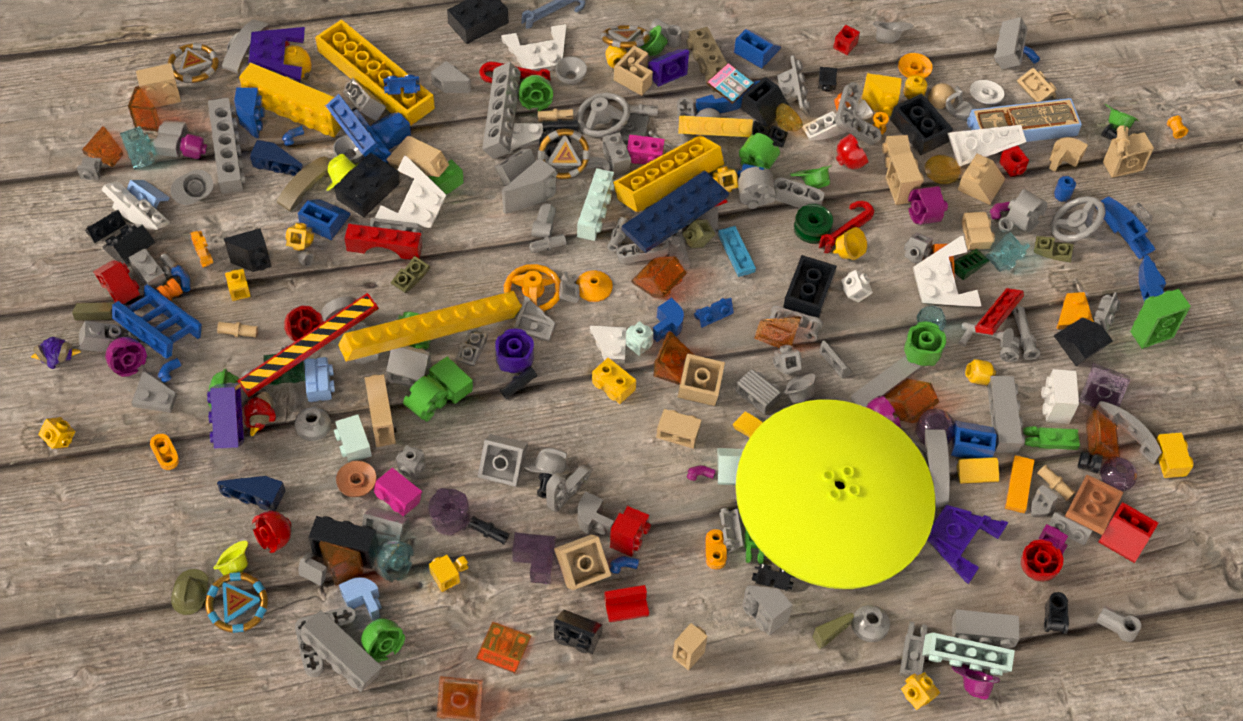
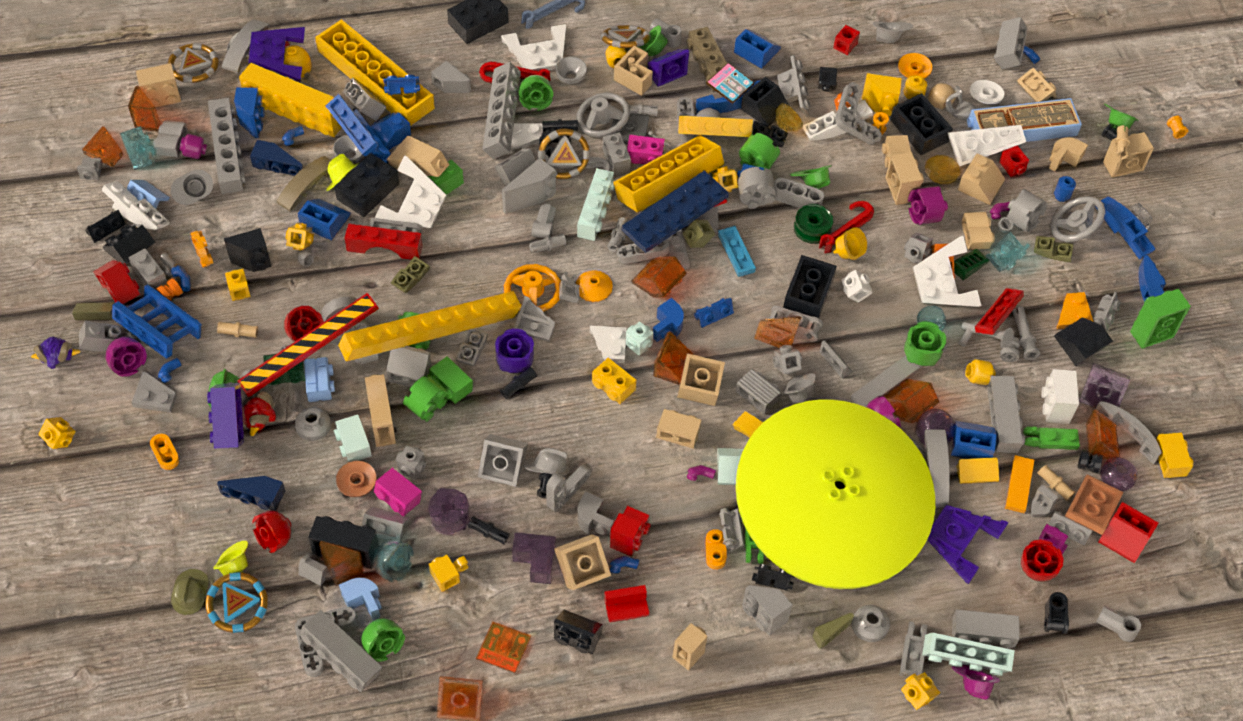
(555, 114): tan pin -> none
(850, 153): red cylinder -> none

